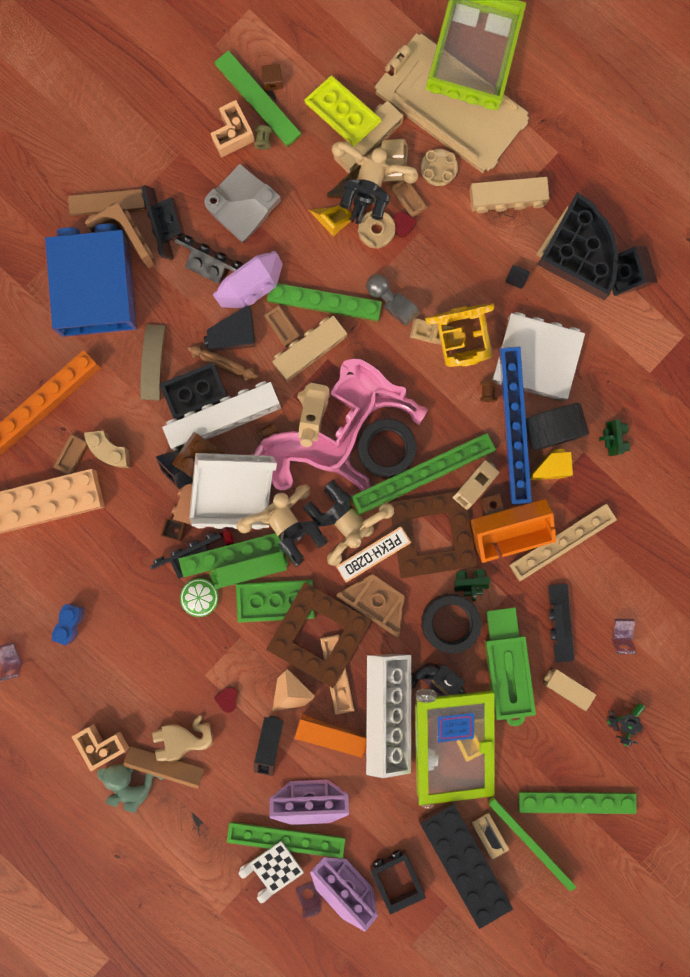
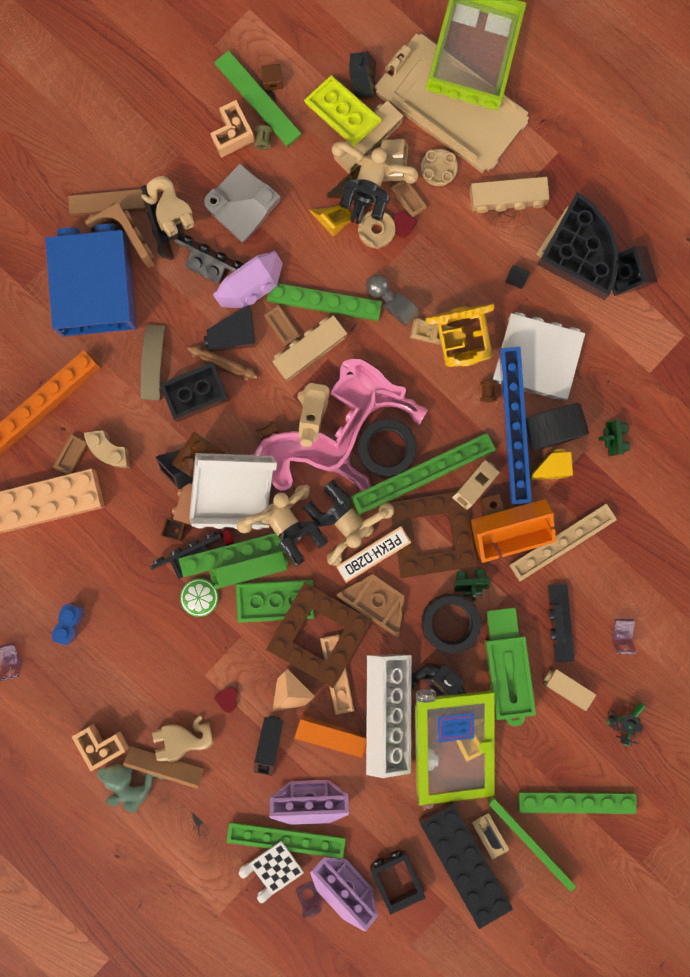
(170, 208): none -> tan hips
(223, 416): white brick -> none
(362, 74): none -> black slope

